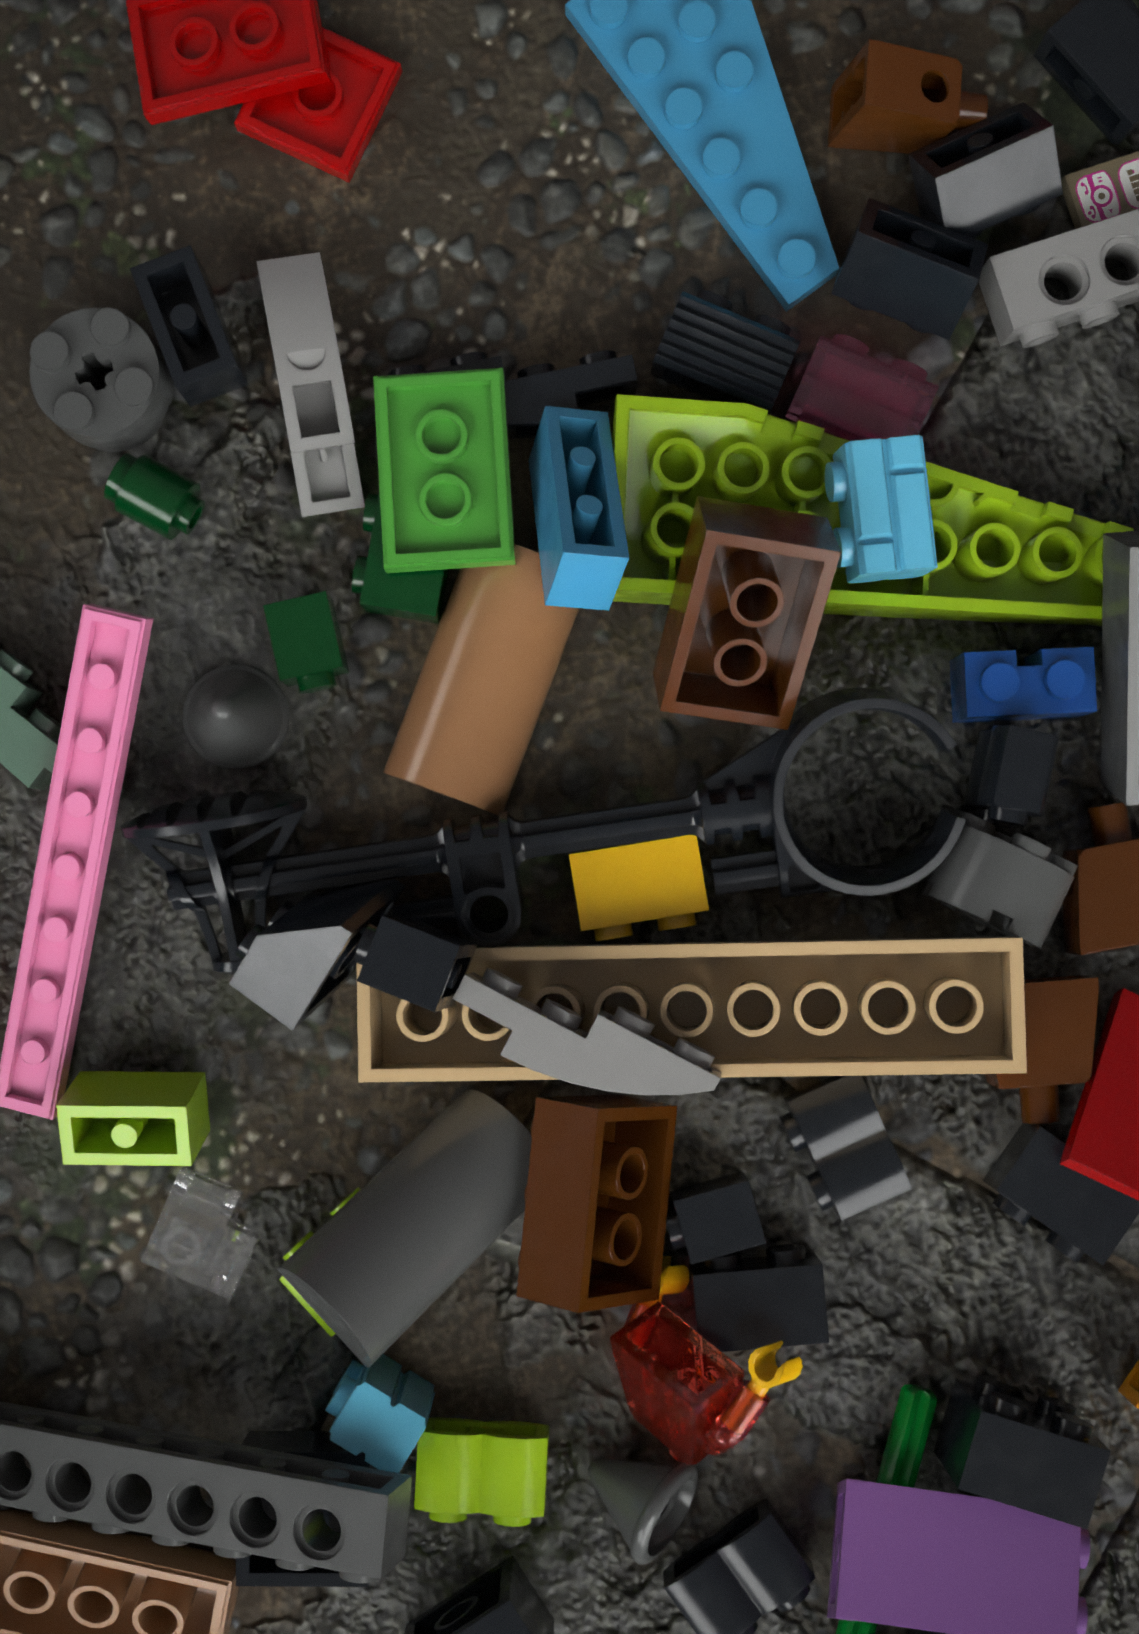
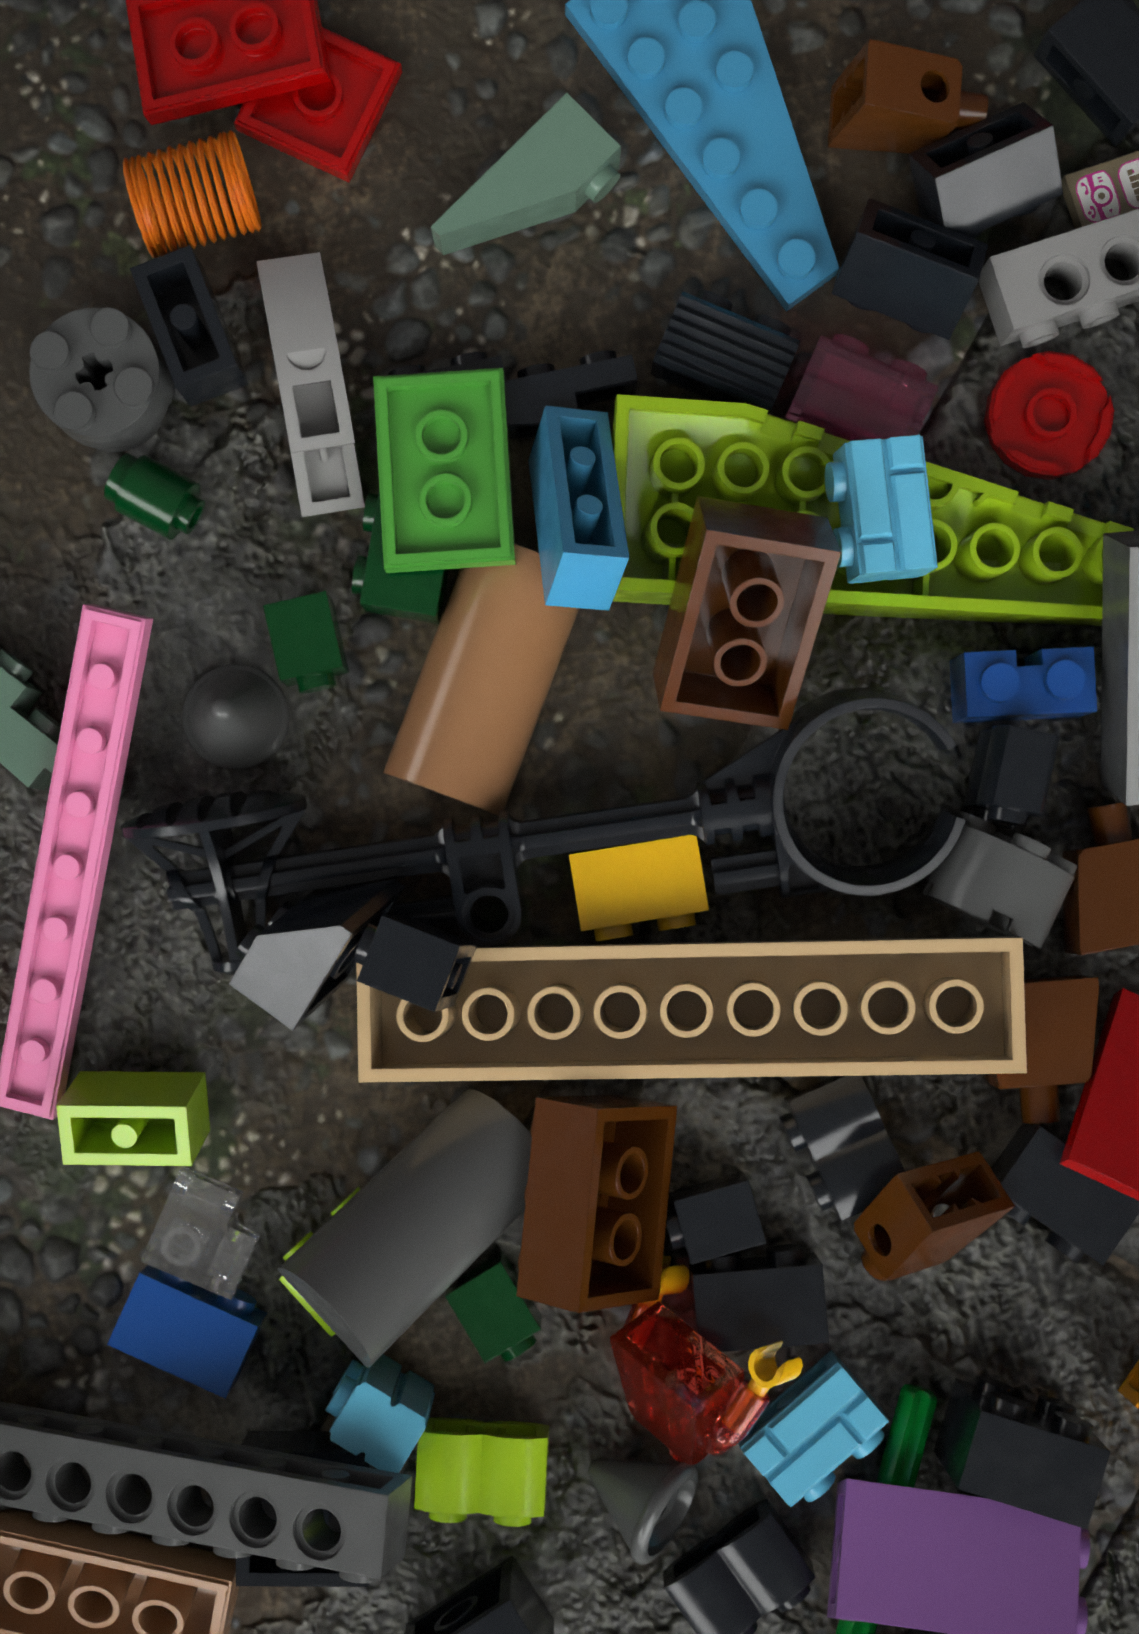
(162, 219): none -> orange piece
(188, 1330): none -> blue brick
(492, 1312): none -> dark green brick
(537, 180): none -> sand green slope
(612, 1057): light grey slope -> none
(814, 1431): none -> medium azure brick
(901, 1225): none -> reddish brown torso
(1049, 415): none -> red tile

